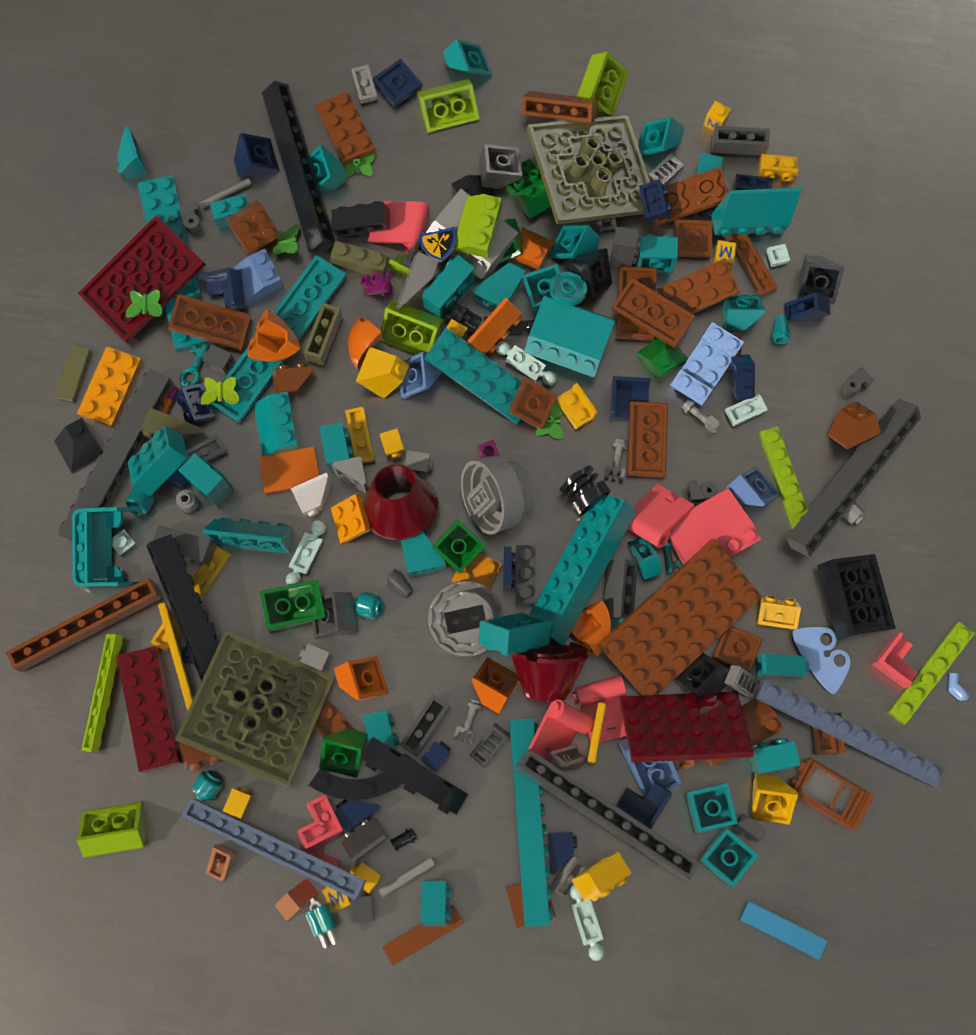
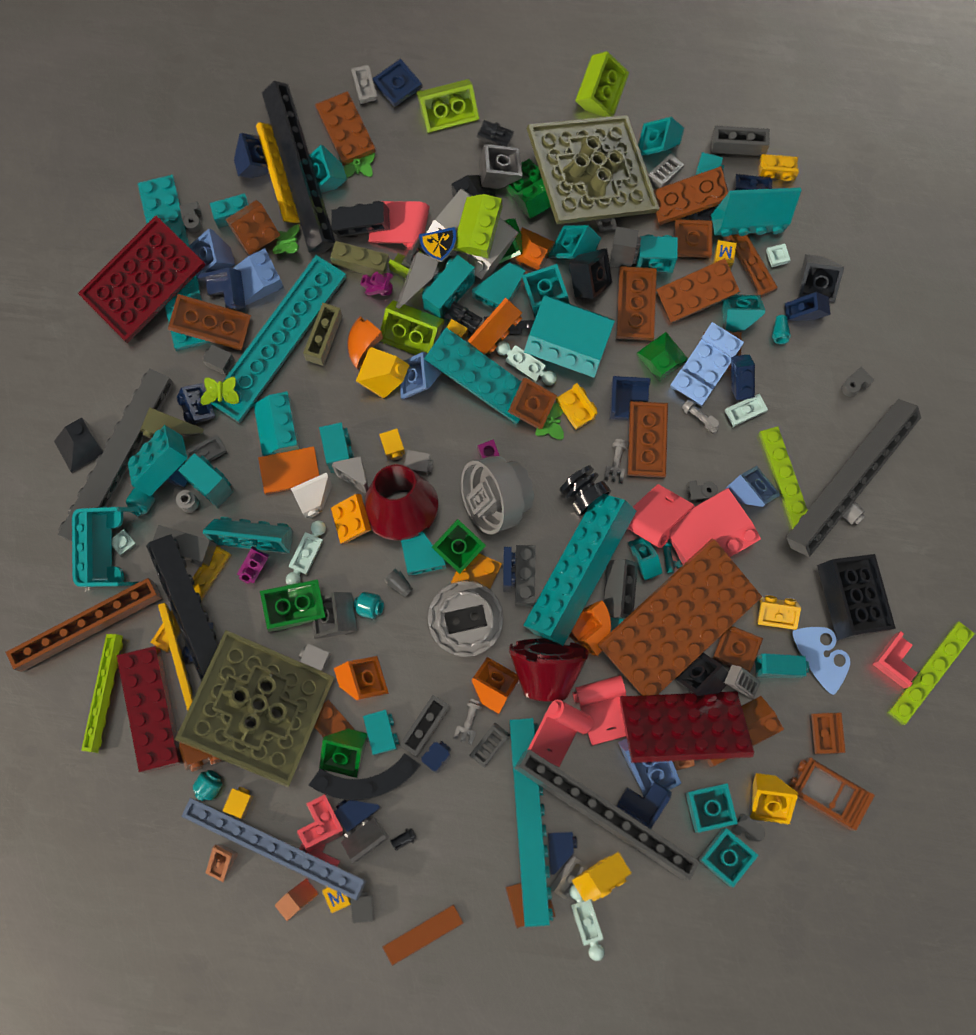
(72, 373): olive tile -> none
(109, 387): light orange plate -> none
(111, 829): lime slope -> none
(130, 157): teal slope -> none
(144, 303): bright green piece -> none
(168, 400): piece -> none
(195, 366): teal piece -> none
(212, 252): none -> medium blue slope
(225, 193): light grey bar -> none
(252, 565): none -> magenta hips
(272, 340): orange brick -> none
(277, 173): none -> yellow tile
(290, 378): dark orange slope -> none
(322, 921): teal piece -> none
(360, 434): yellow plate -> none
(367, 873): yellow brick -> none
(407, 877): light grey tile -> none
(413, 776): black brick -> none
(435, 904): teal brick -> none
(467, 57): teal slope -> none
(495, 134): none -> black hips
(514, 633): teal brick -> none
(560, 106): dark orange brick -> none
(568, 289): teal tile -> none
(568, 758): light grey slope -> none
(596, 734): yellow tile -> none
(653, 312): dark orange plate -> none
(655, 200): dark blue bracket -> none
(717, 115): yellow brick -> none
(774, 756): teal brick -> none
(784, 930): dark azure slope -> none
(850, 733): sand blue plate -> none
(854, 425): dark orange slope -> none
(956, 689): light blue arm -> none

